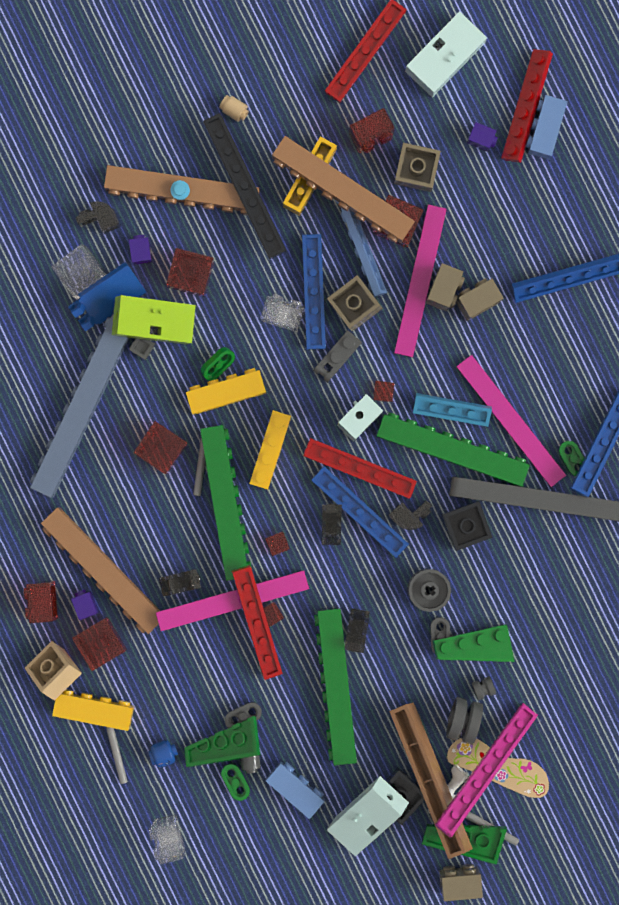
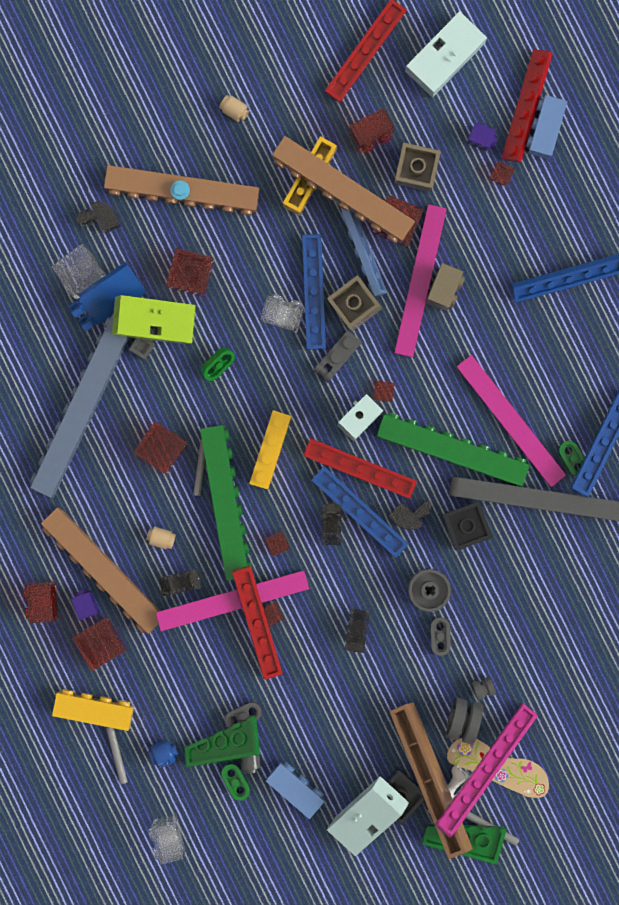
(53, 670): tan brick -> none
(140, 250): dark purple brick -> none
(161, 538): none -> tan brick
(225, 392): yellow brick -> none
(244, 186): black tile -> none
(337, 686): green brick -> none
(452, 409): dark azure plate -> none
(460, 883): dark tan brick -> none
(478, 645): green wing -> none
(479, 299): dark tan brick -> none
(502, 173): none -> clear red plate

